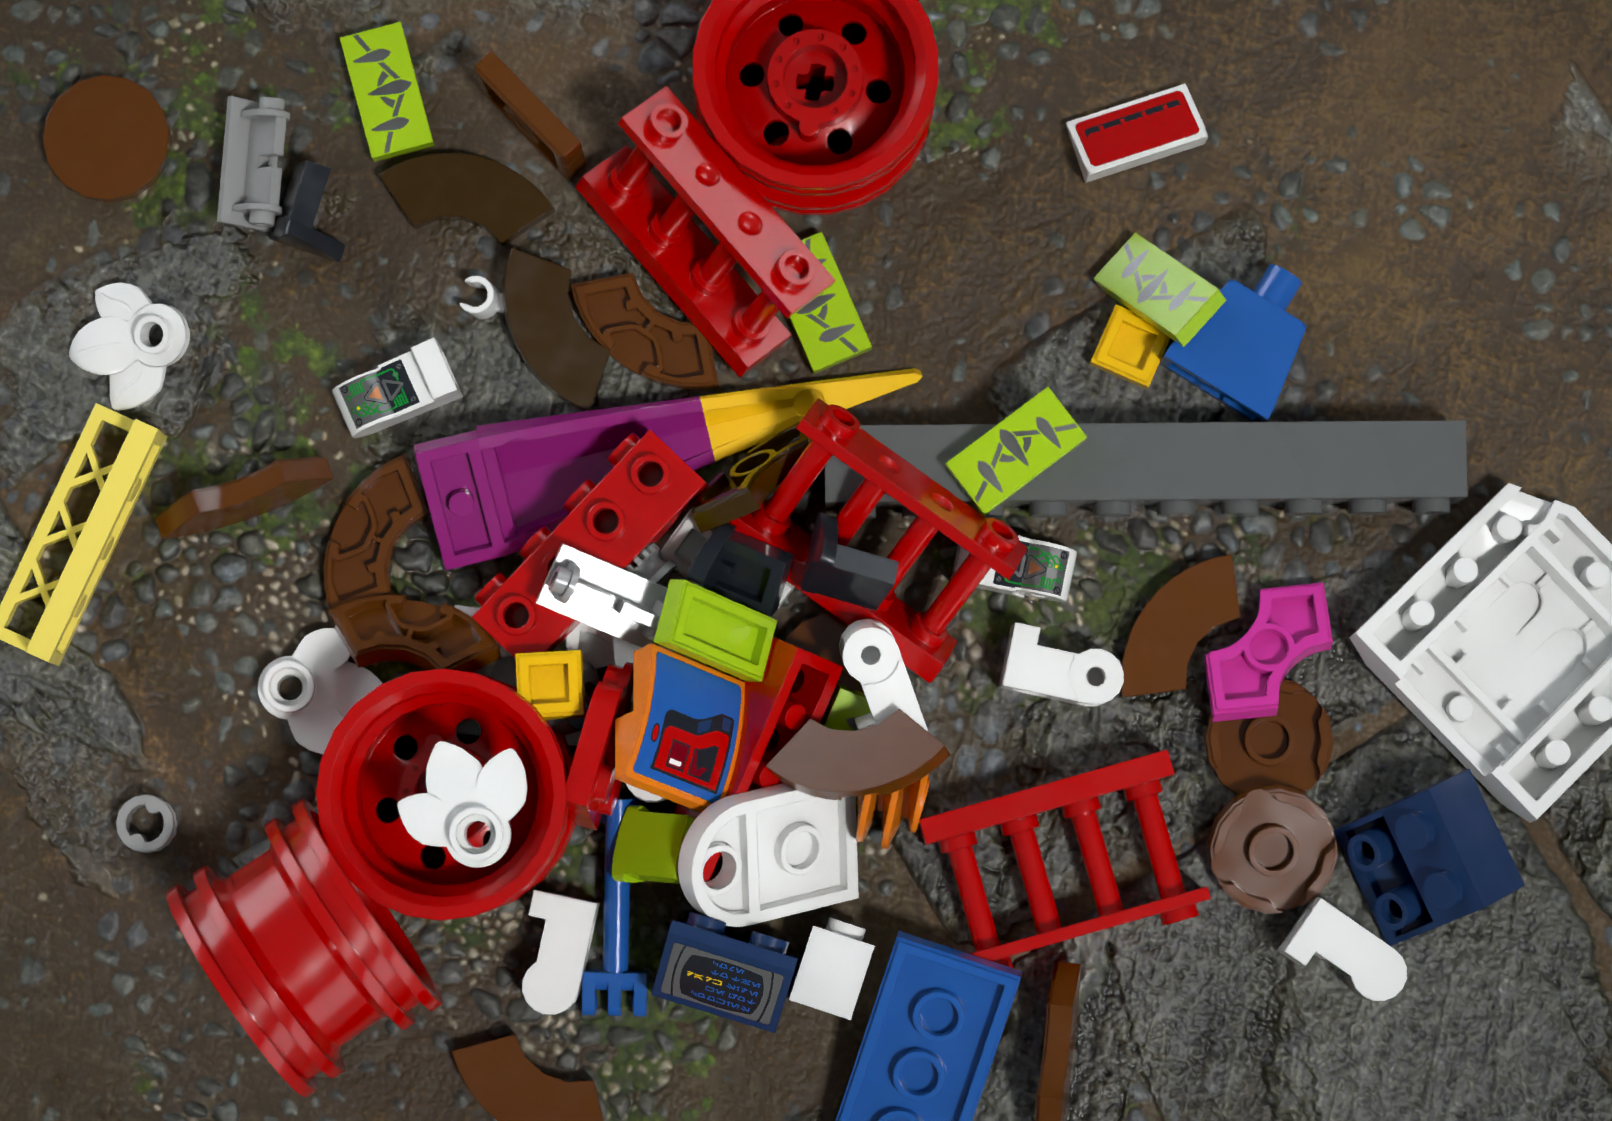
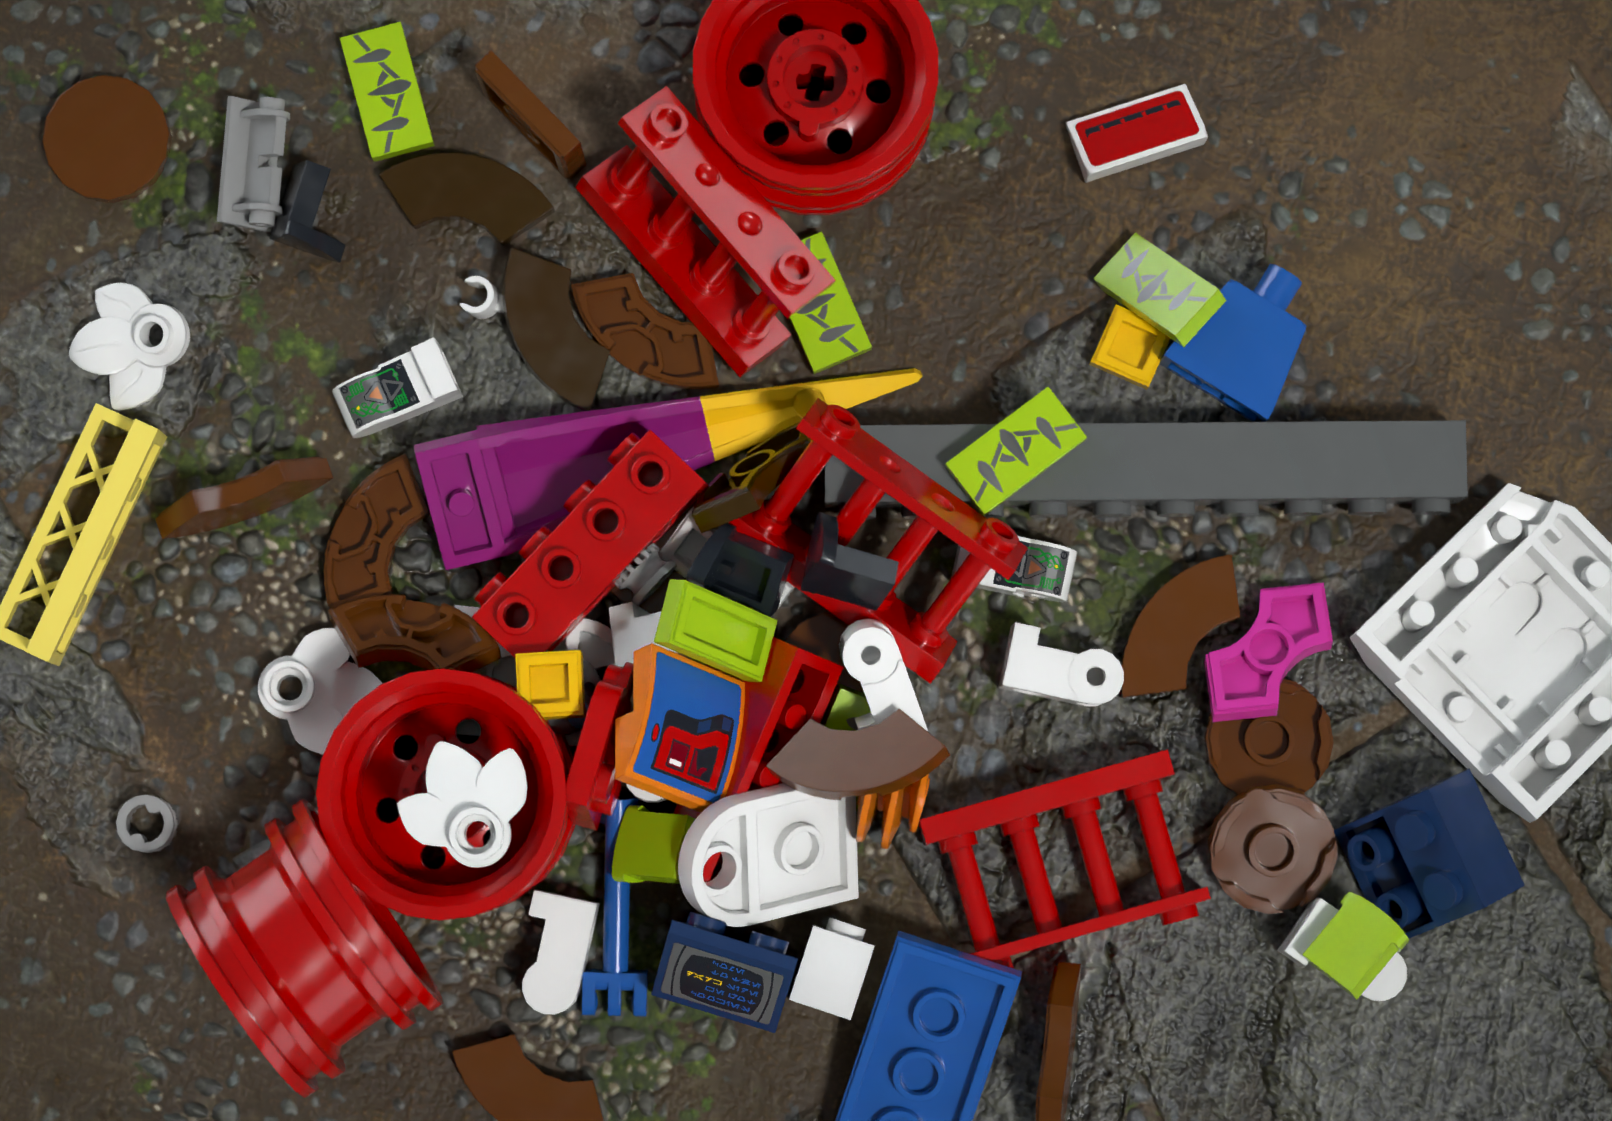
(603, 596): hinge -> none
(1356, 944): none -> lime tile

